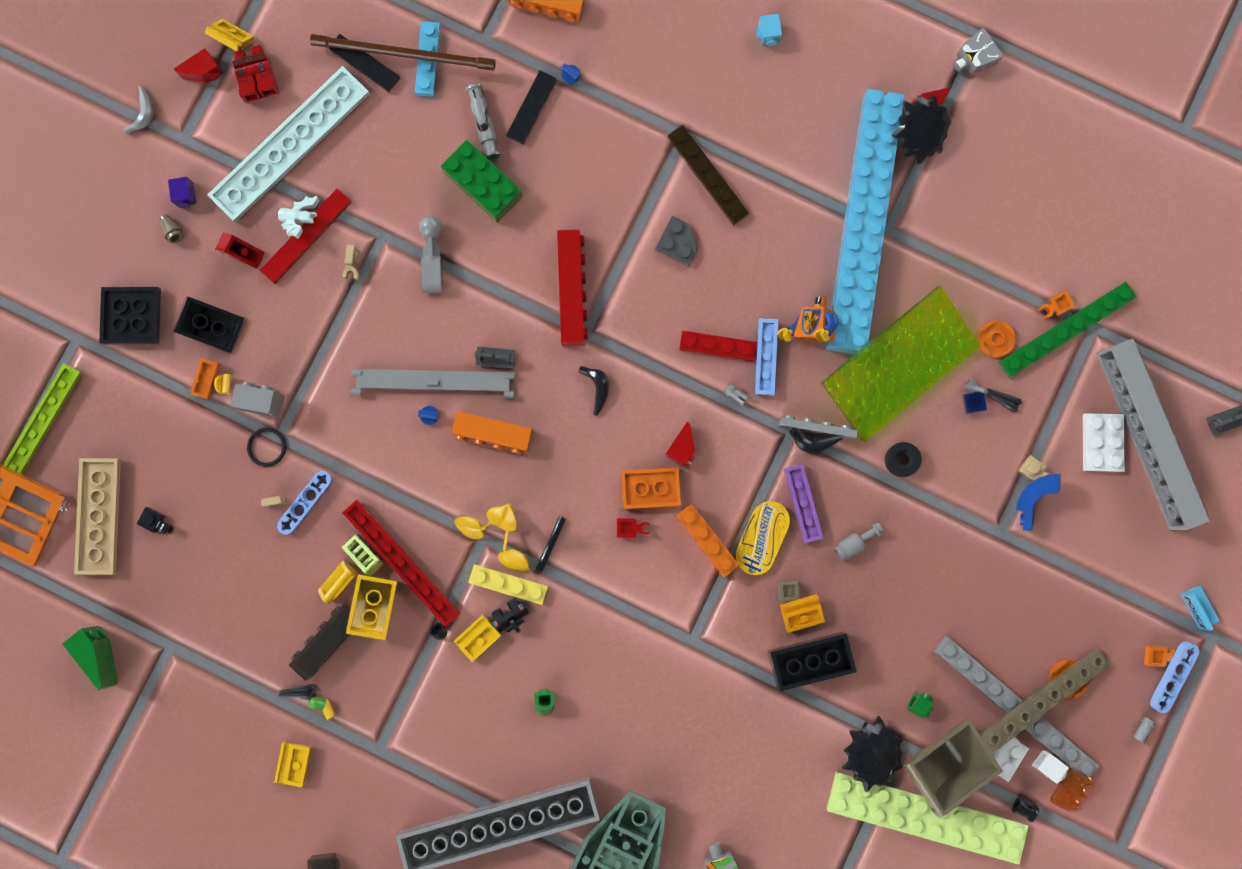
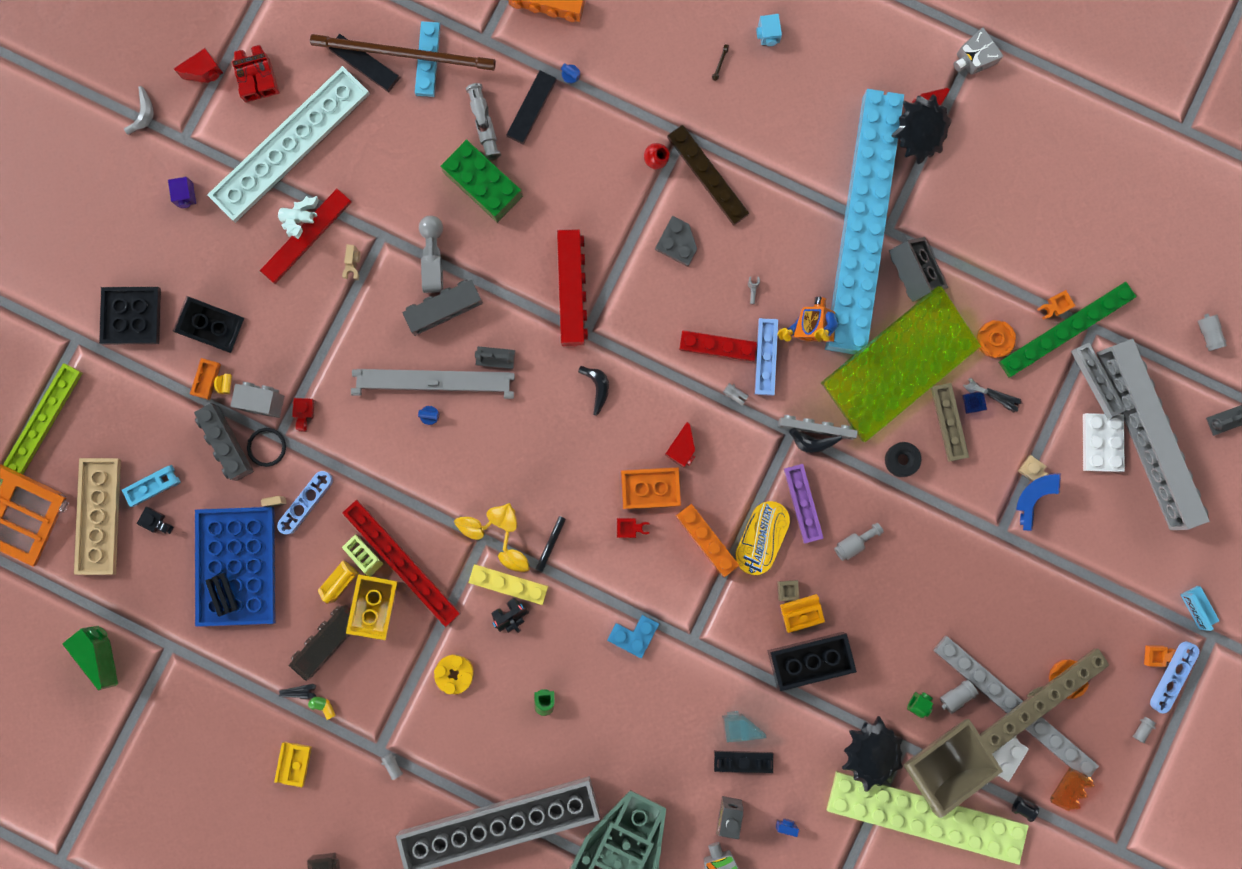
(150, 486): none -> medium azure plate
(171, 230): dark tan cone -> none
(209, 582): none -> black tile
(223, 441): none -> dark grey brick
(229, 34): yellow plate -> none
(239, 250): red slope -> none
(243, 548): none -> blue plate
(302, 409): none -> red plate
(391, 766): none -> light grey pin
(438, 631): black hinge -> none
(442, 307): none -> dark grey brick
(442, 673): none -> yellow plate
(477, 638): yellow plate -> none
(492, 431): orange brick -> none
(637, 640): none -> dark azure plate
(656, 156): none -> red piece
(715, 76): none -> dark brown hinge
(730, 818): none -> dark grey torso
(740, 728): none -> clear light blue slope
(743, 761): none -> black plate
(753, 289): none -> light grey hand
(787, 827): none -> blue plate
(917, 268): none -> dark grey slope
(949, 422): none -> dark tan plate
(956, 698): none -> light grey piece
(1050, 767): white brick -> none
(1098, 380): none -> light grey plate
(1212, 332): none -> light grey piece

